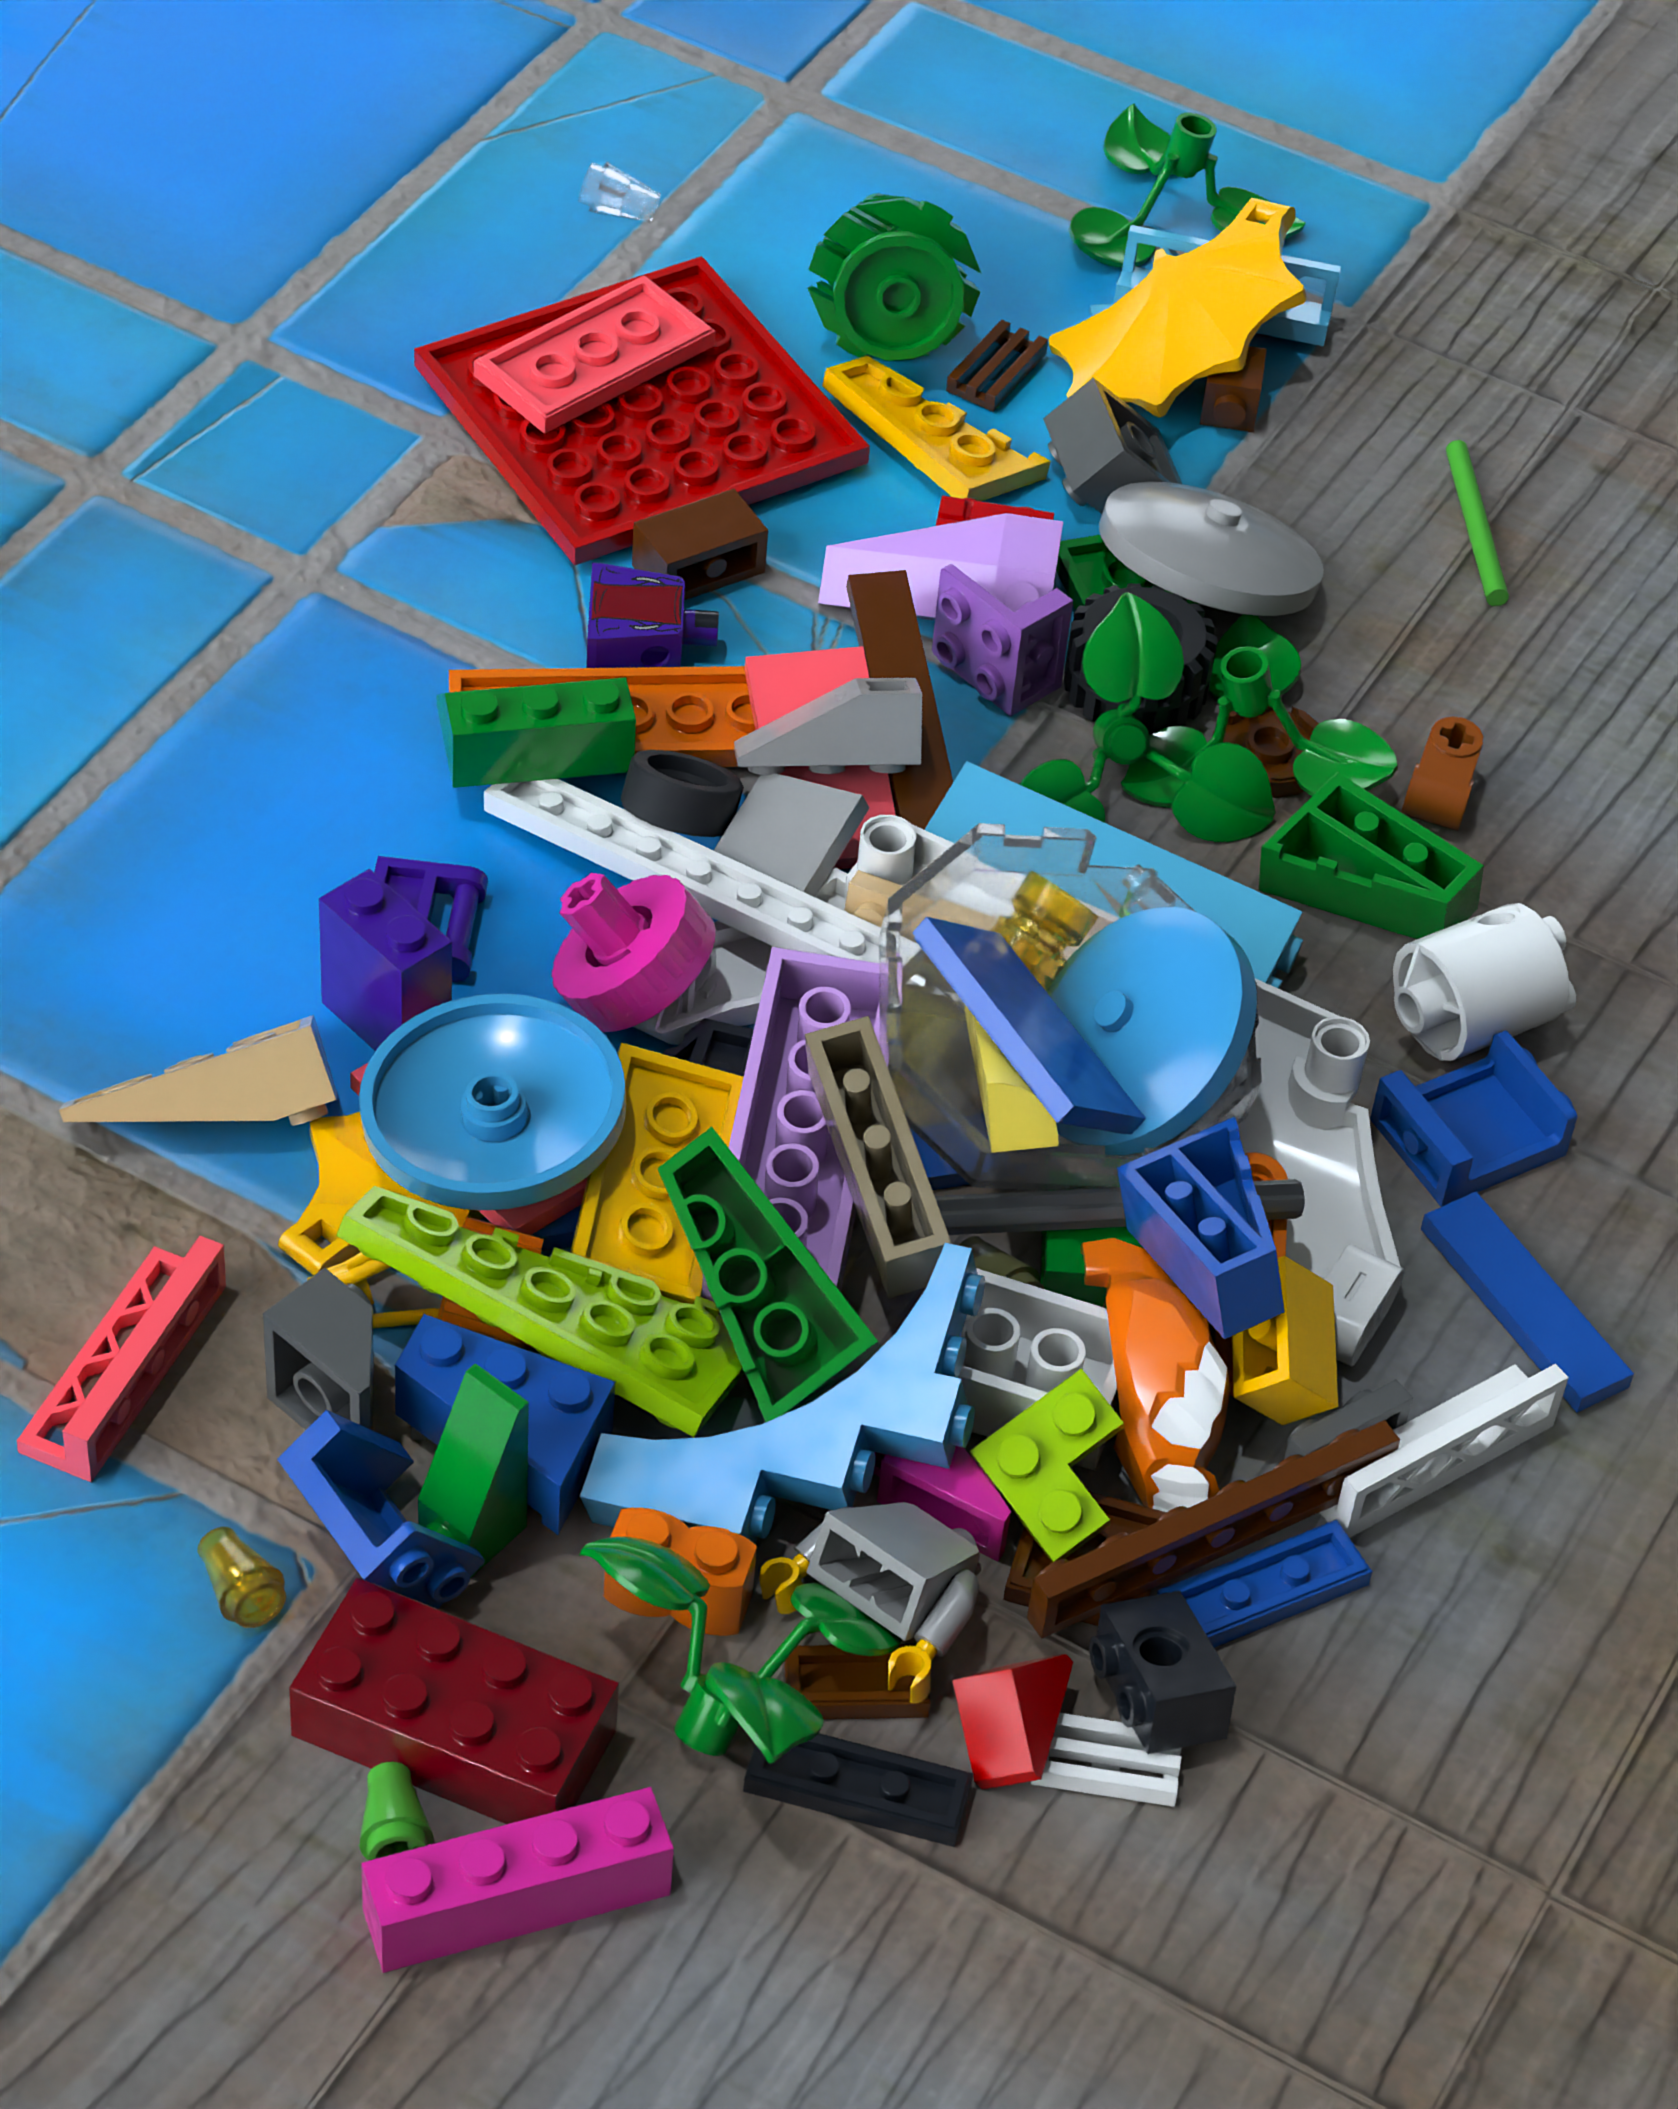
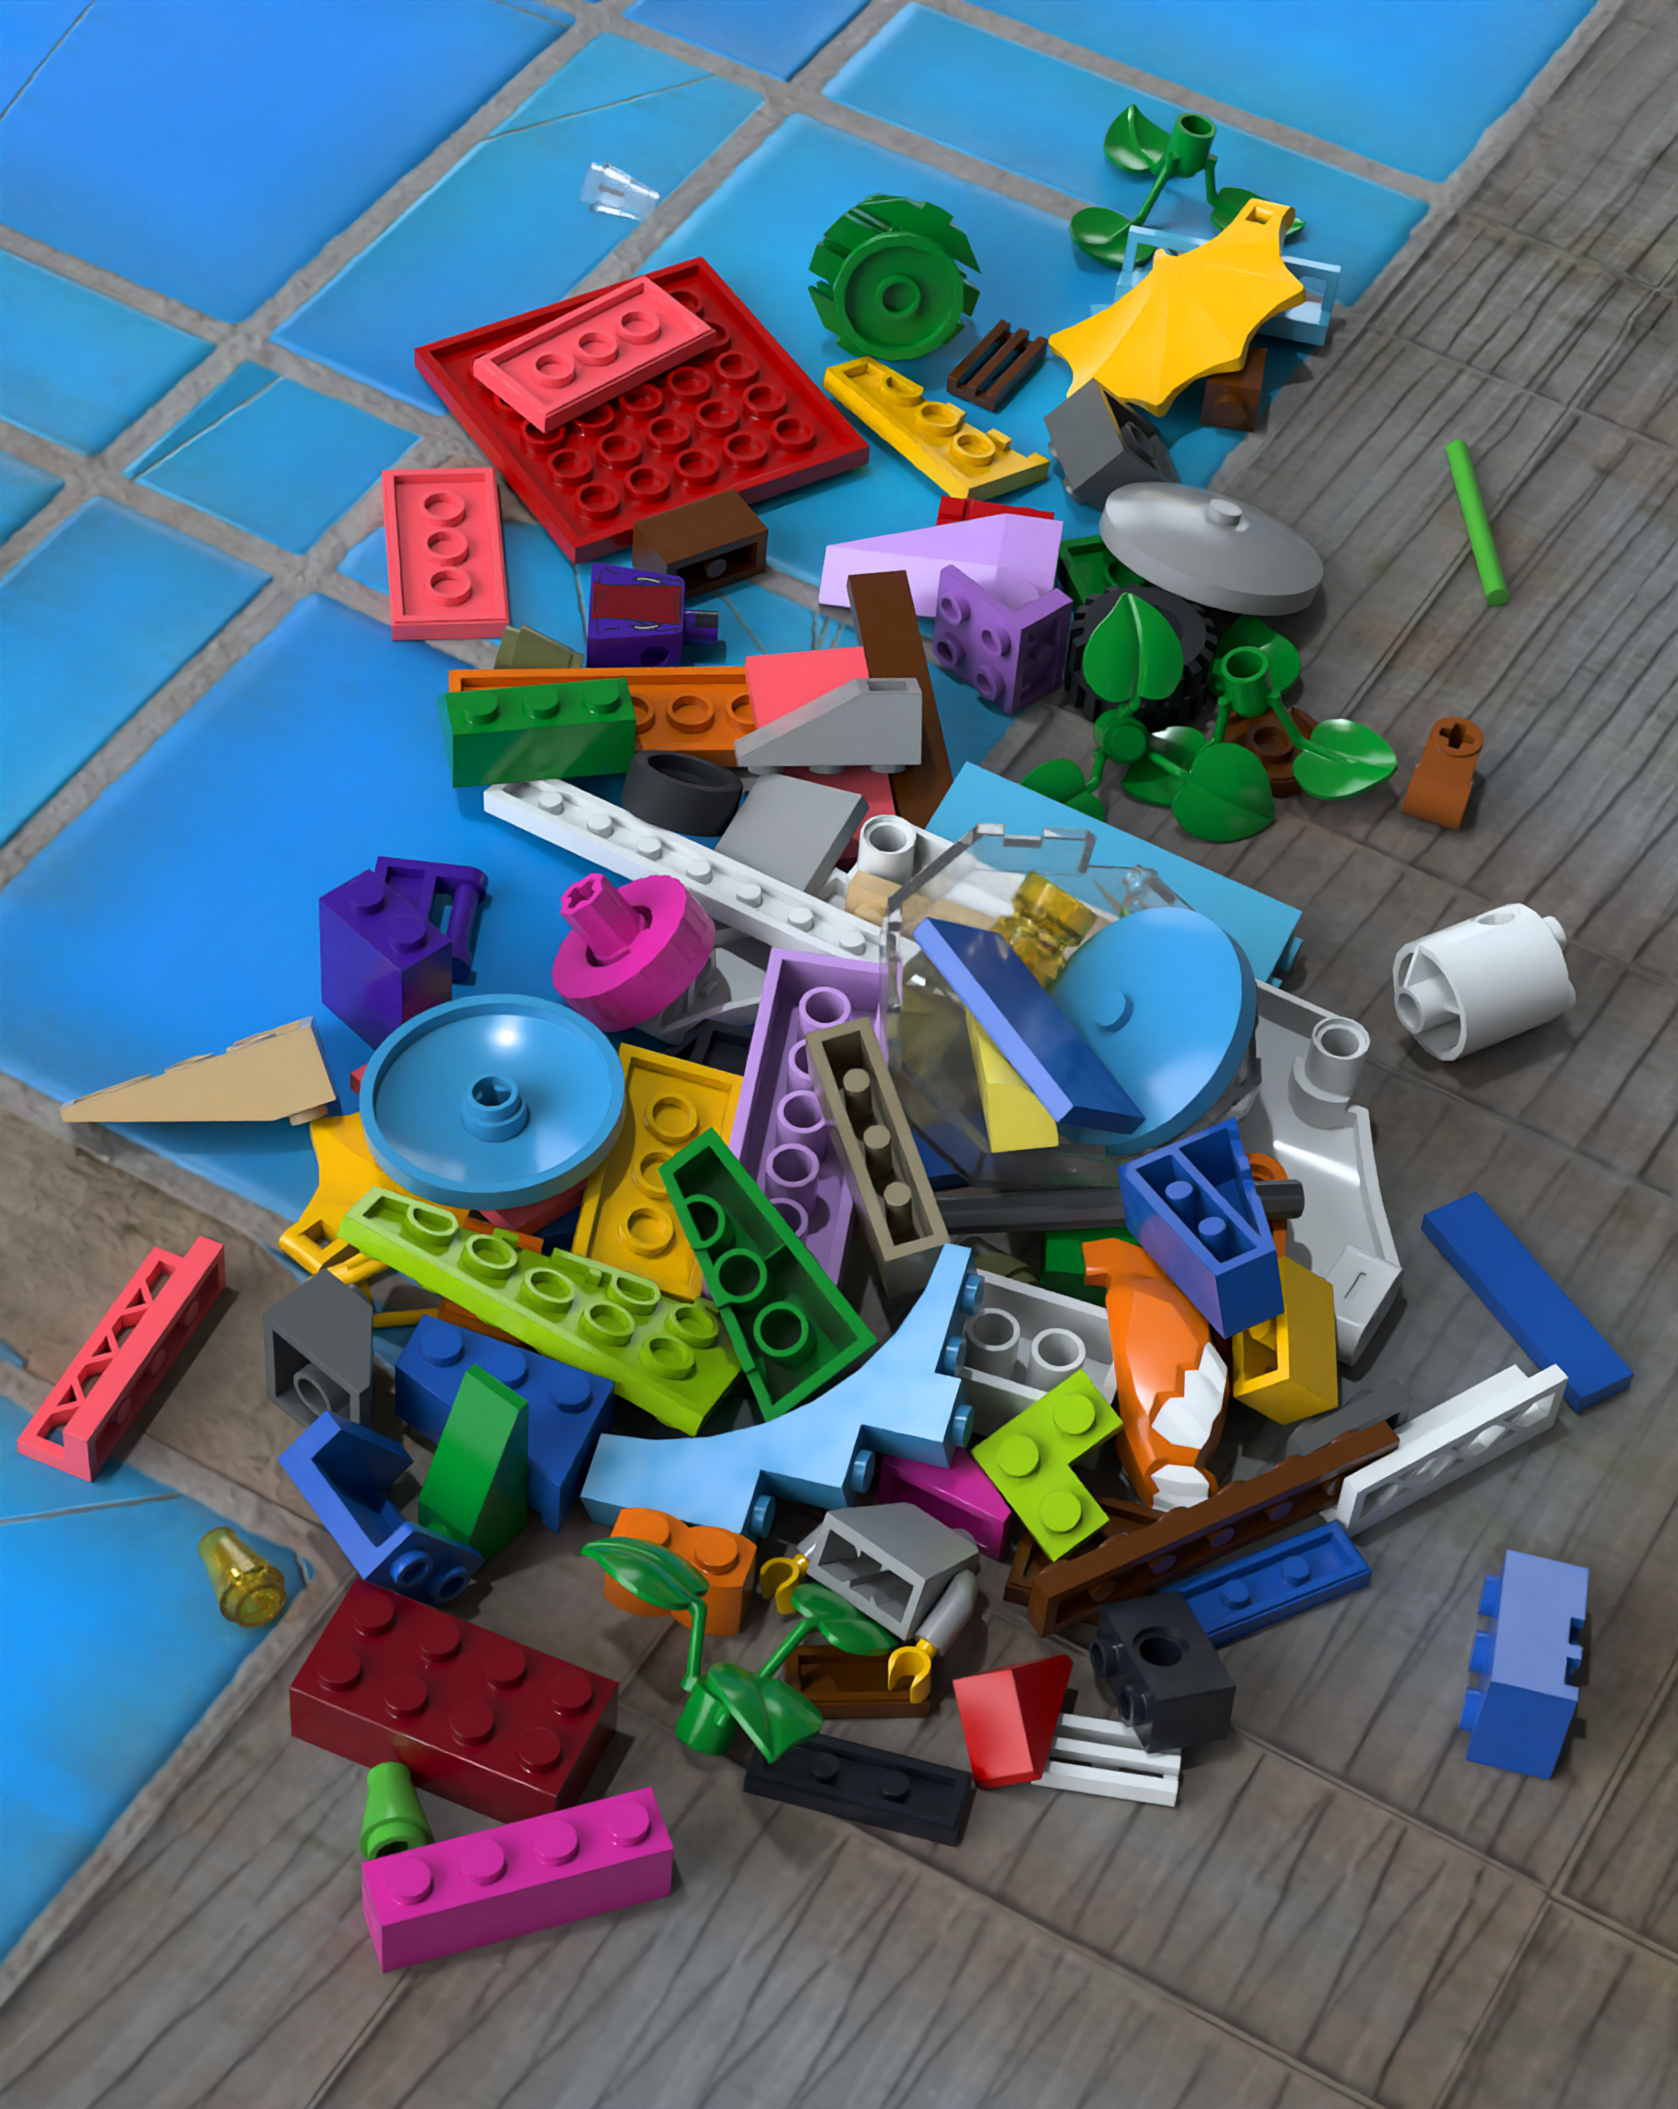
(444, 554): none -> coral tile
(533, 650): none -> olive cone
(1369, 864): green wedge -> none
(1475, 1121): blue panel -> none
(1525, 1664): none -> blue wedge

